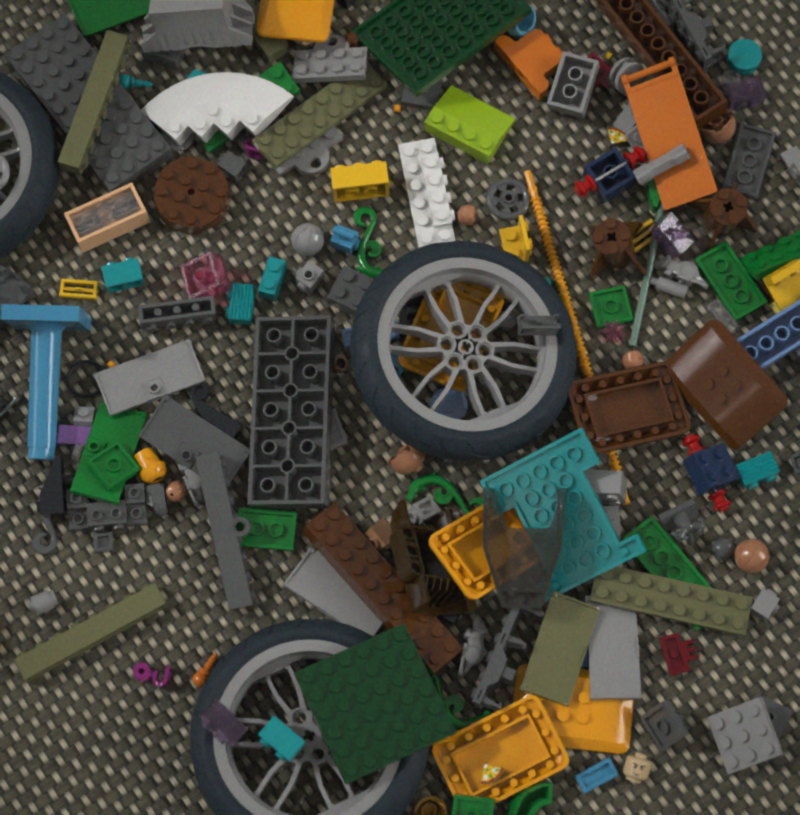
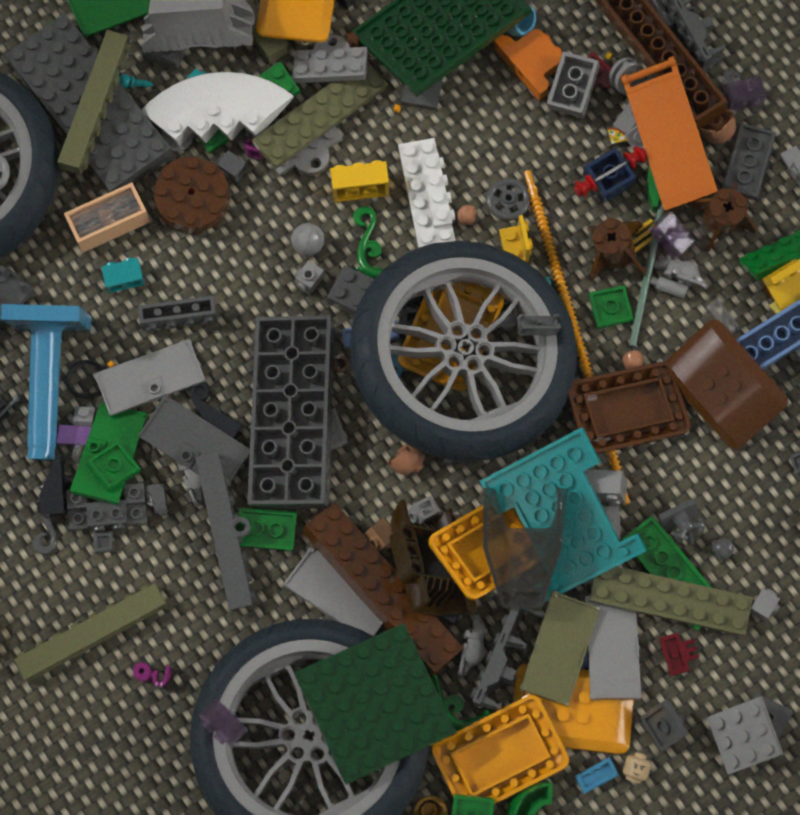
(43, 602): light grey brick -> none
(76, 289): yellow tile -> none
(151, 467): light orange piece -> none
(176, 491): nougat piece -> none
(200, 677): orange bar -> none
(206, 276): clear pink brick -> none
(241, 304): teal brick -> none
(272, 279): teal brick -> none
(282, 739): teal brick -> none
(344, 239): dark azure brick -> none
(430, 478): green plant -> none
(452, 406): light blue tile -> none
(468, 124): lime slope -> none
(490, 773): tile -> none
(611, 333): clear pink plant -> none
(674, 157): light grey axle -> none
(710, 470): dark blue brick -> none
(730, 281): green plate -> none
(744, 56): teal head -> none
(751, 556): nougat piece -> none
(757, 470): teal brick -> none

